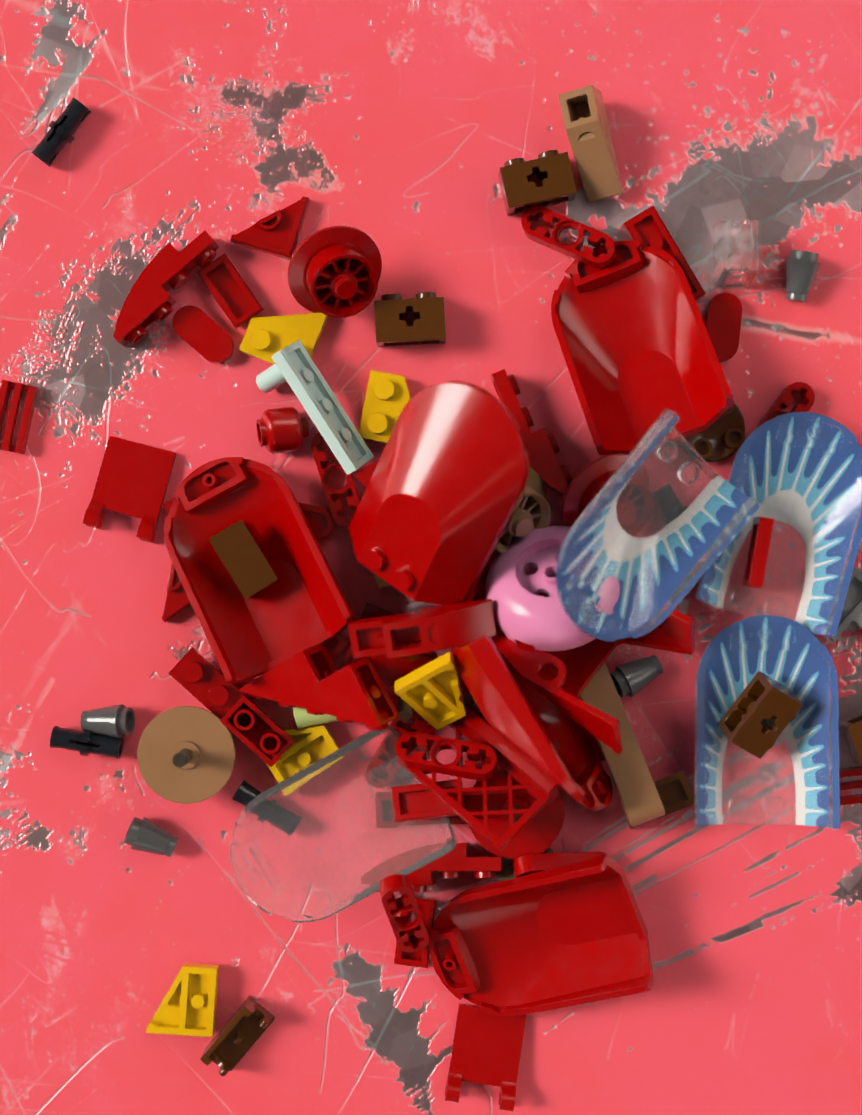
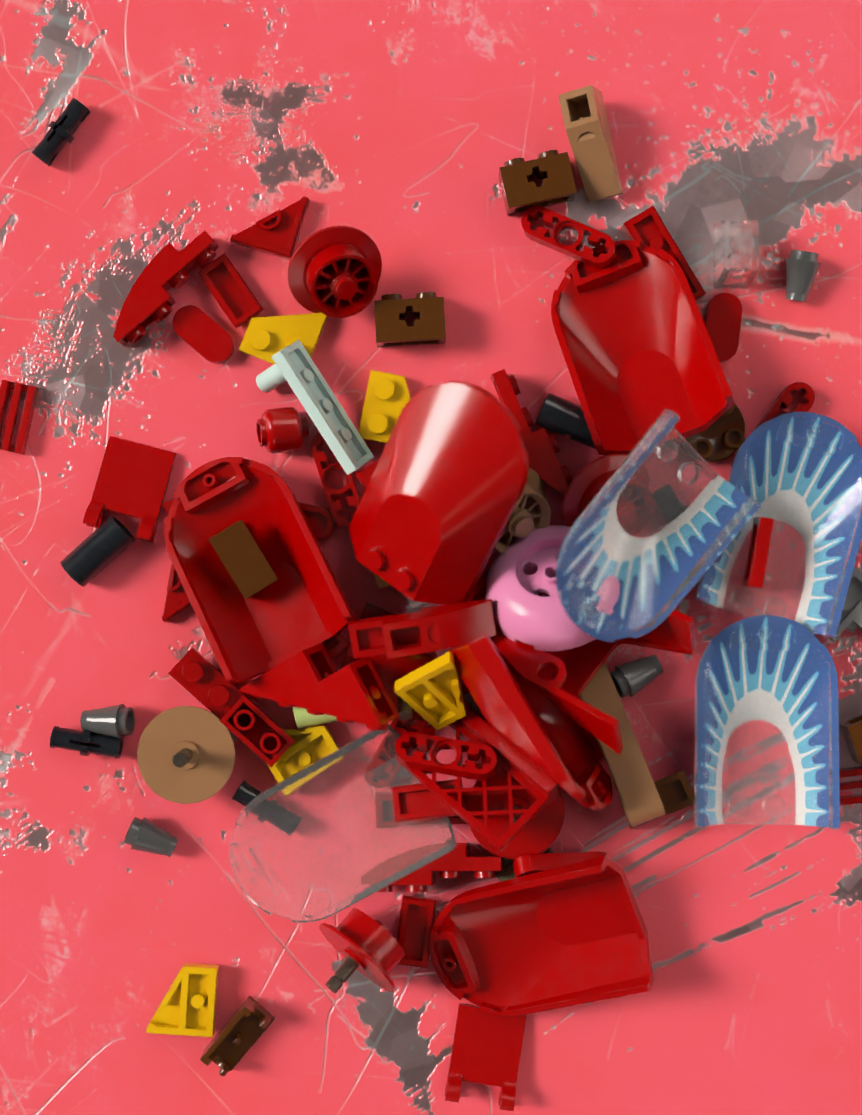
(97, 551): none -> black pin
(366, 947): none -> red piece
(407, 902): red beam -> none
(564, 417): none -> black pin
(760, 715): reddish brown brick -> none

